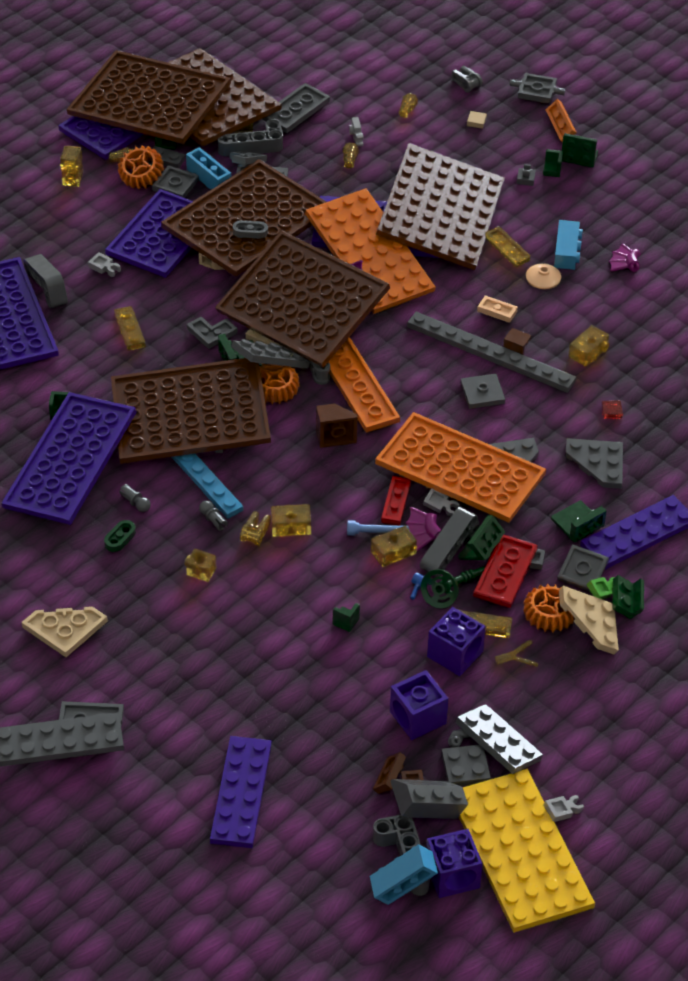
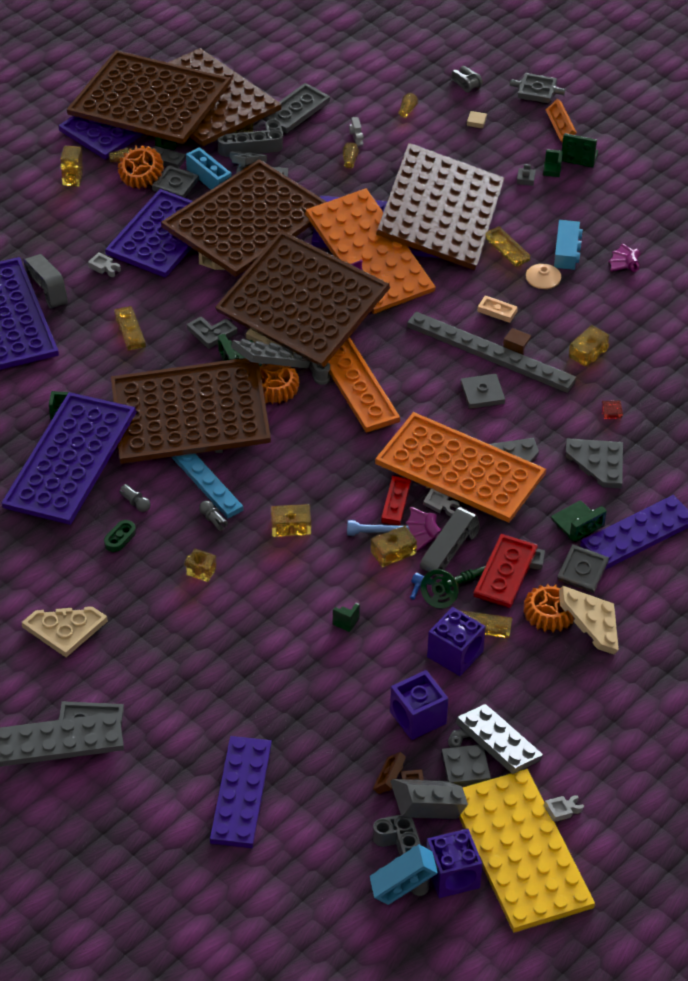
(250, 229): dark grey plate -> none
(254, 532): clear yellow piece -> none
(335, 425): reddish brown slope -> none
(483, 540): dark green bracket -> none
(511, 655): clear yellow plant -> none
(601, 587): bright green plate -> none
(628, 596): dark green bracket -> none

